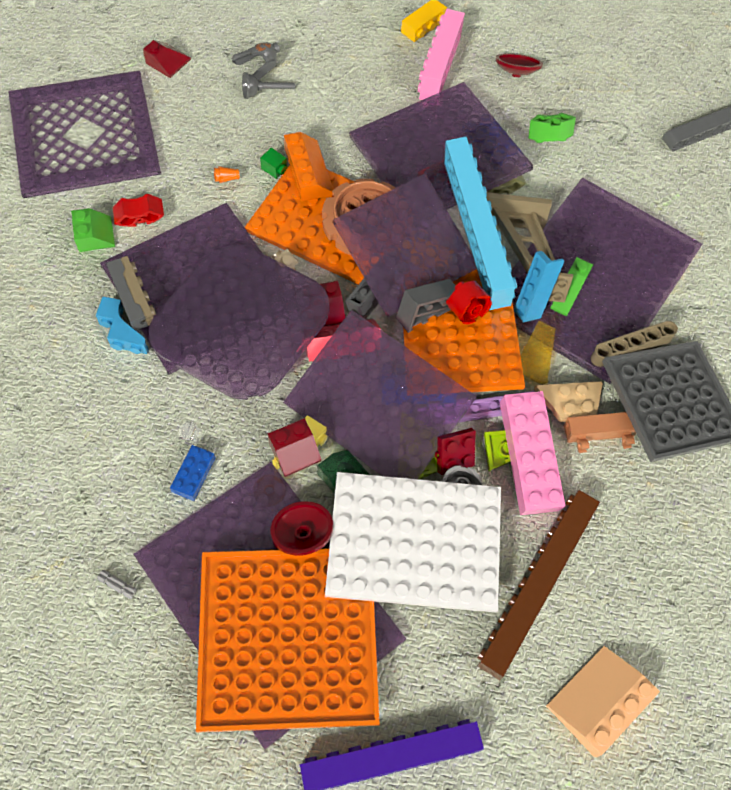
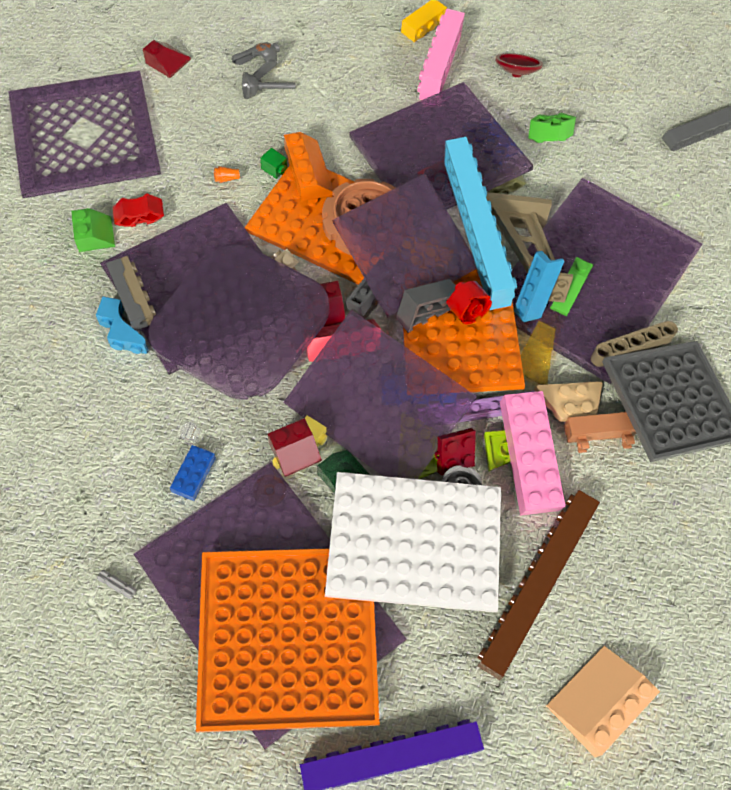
(300, 520): dark red dish -> none

